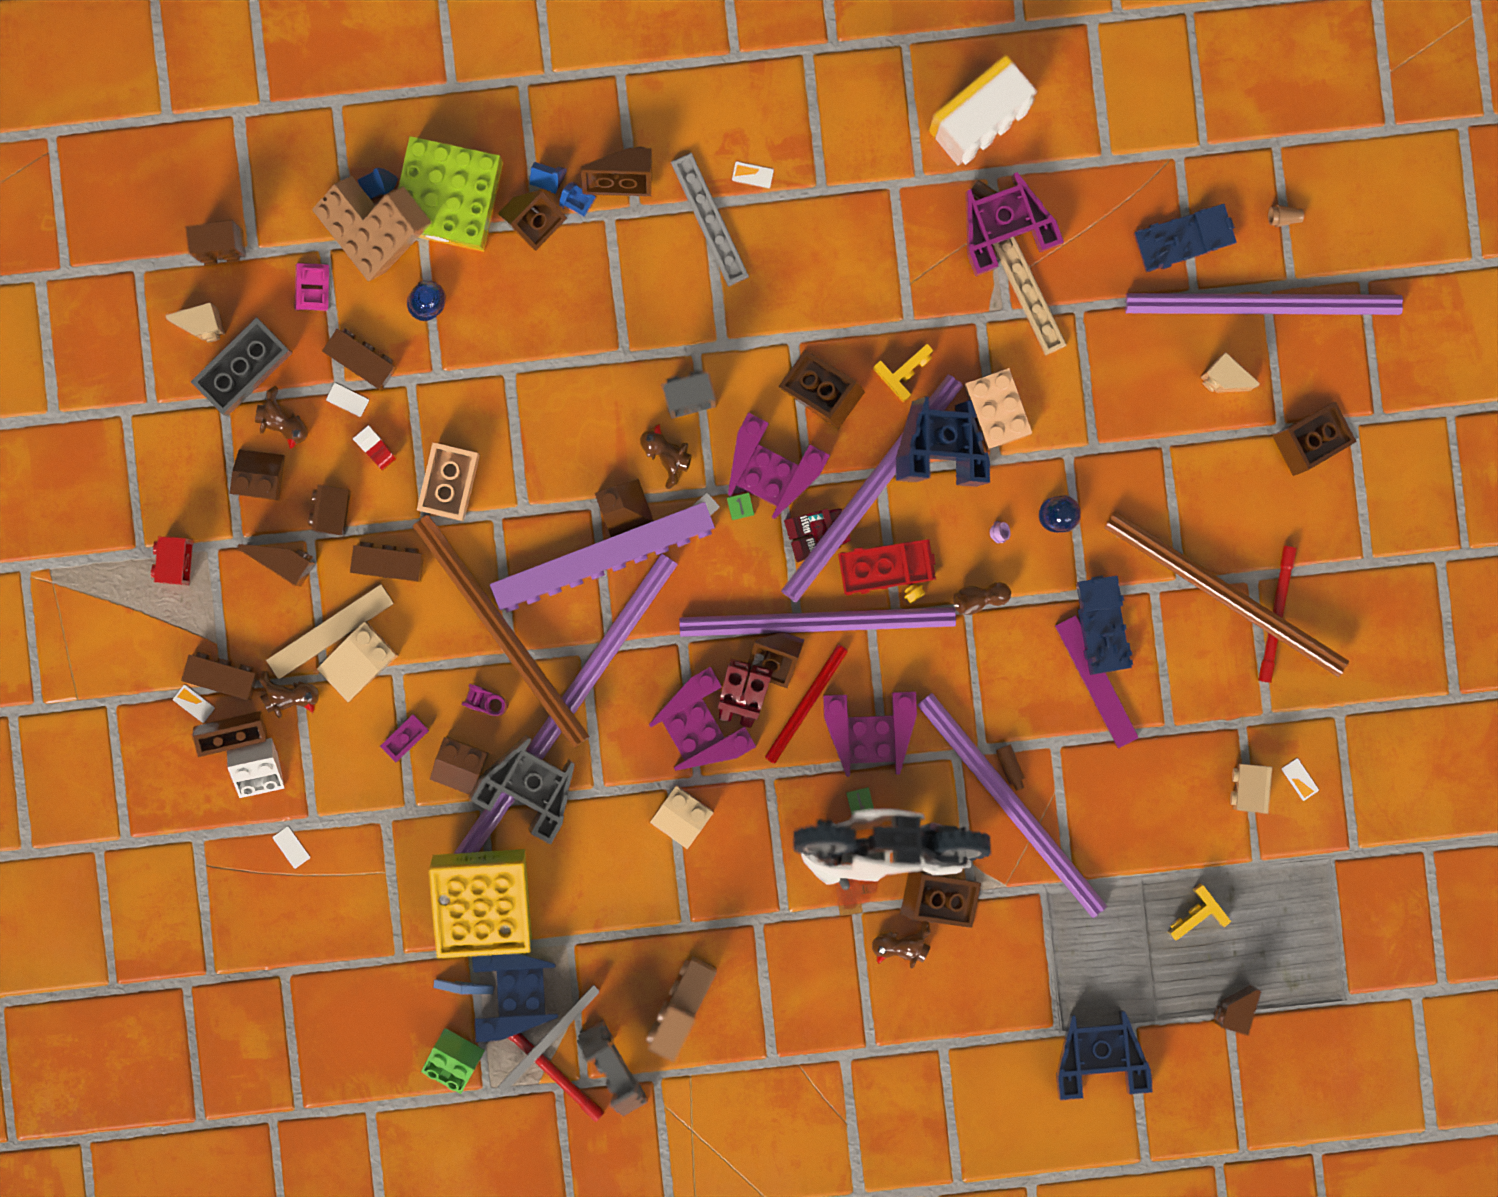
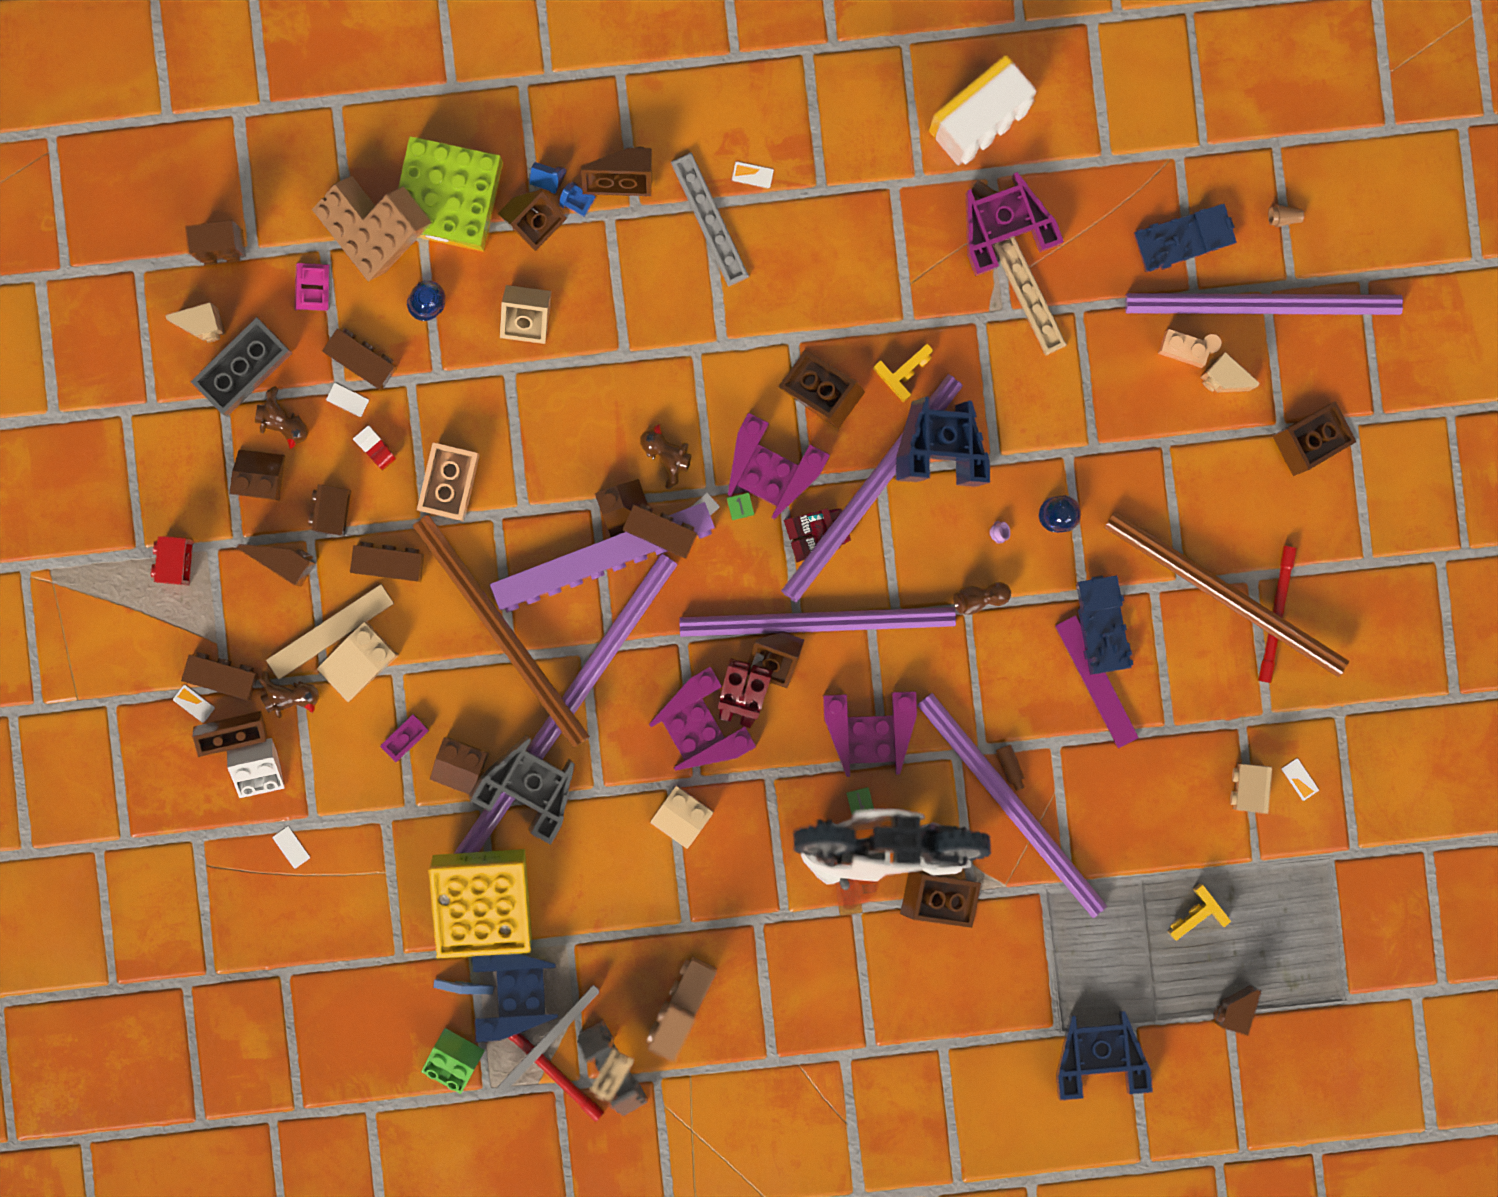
(378, 183): blue tile -> none
(483, 700): magenta piece -> none
(525, 314): none -> tan slope
(611, 1075): none -> tan hinge
(660, 530): none -> reddish brown brick
(689, 394): dark grey brick -> none
(806, 704): red axle -> none
(886, 566): red piece -> none
(908, 948): reddish brown animal -> none
(914, 593): yellow plate -> none
(998, 409): light nougat brick -> none
(1188, 348): none -> light nougat hinge

